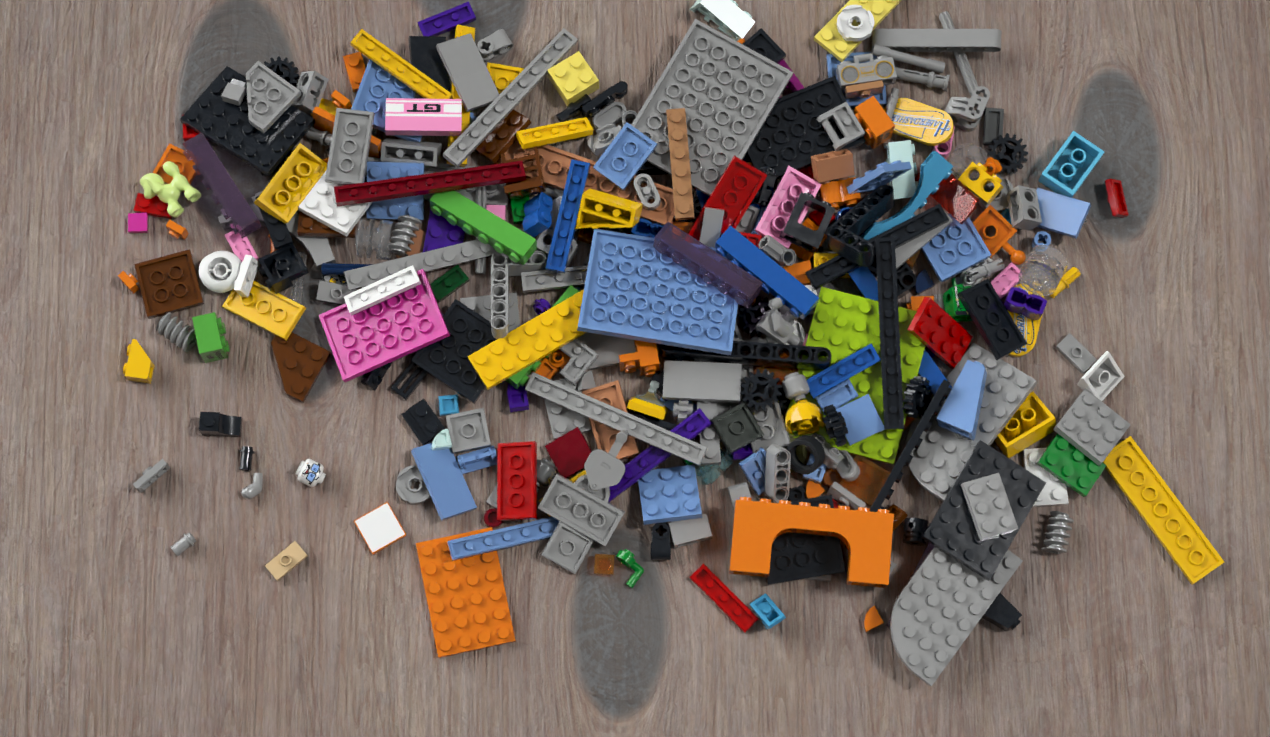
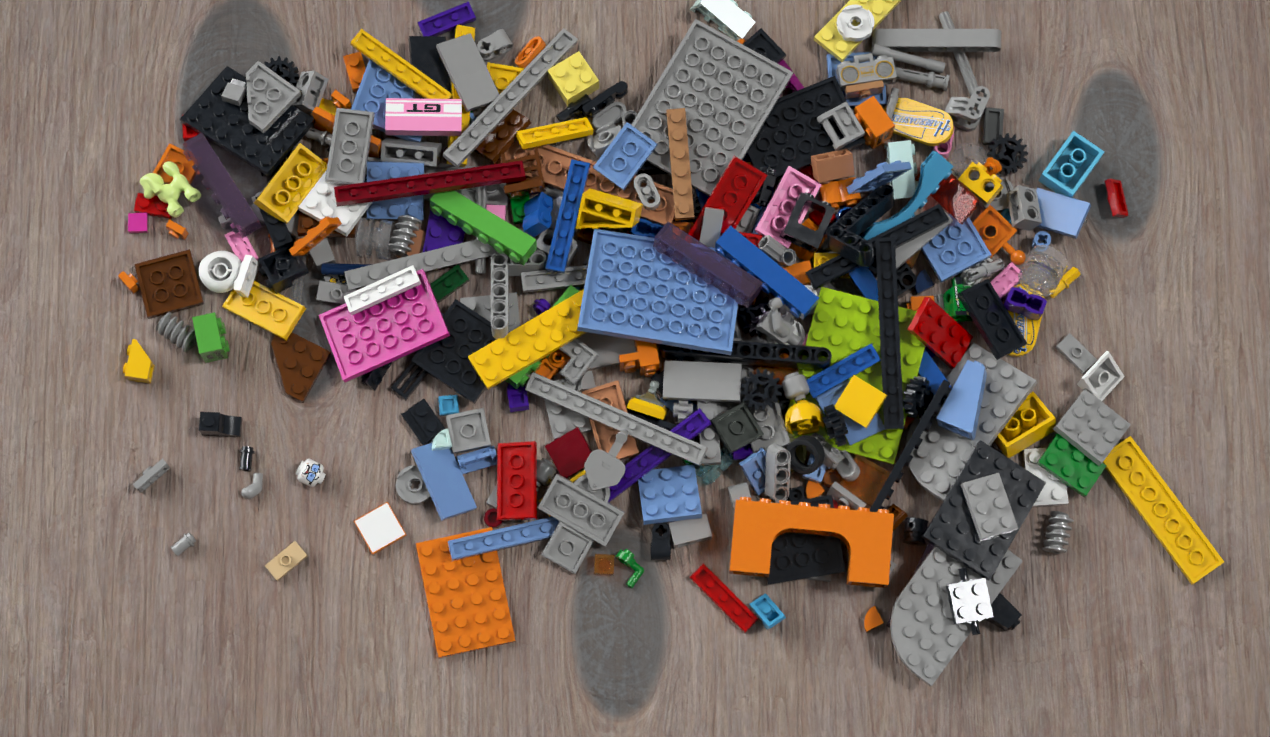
(315, 236): none -> orange plate
(529, 52): none -> orange plate
(860, 401): none -> yellow tile
(969, 601): none -> plate

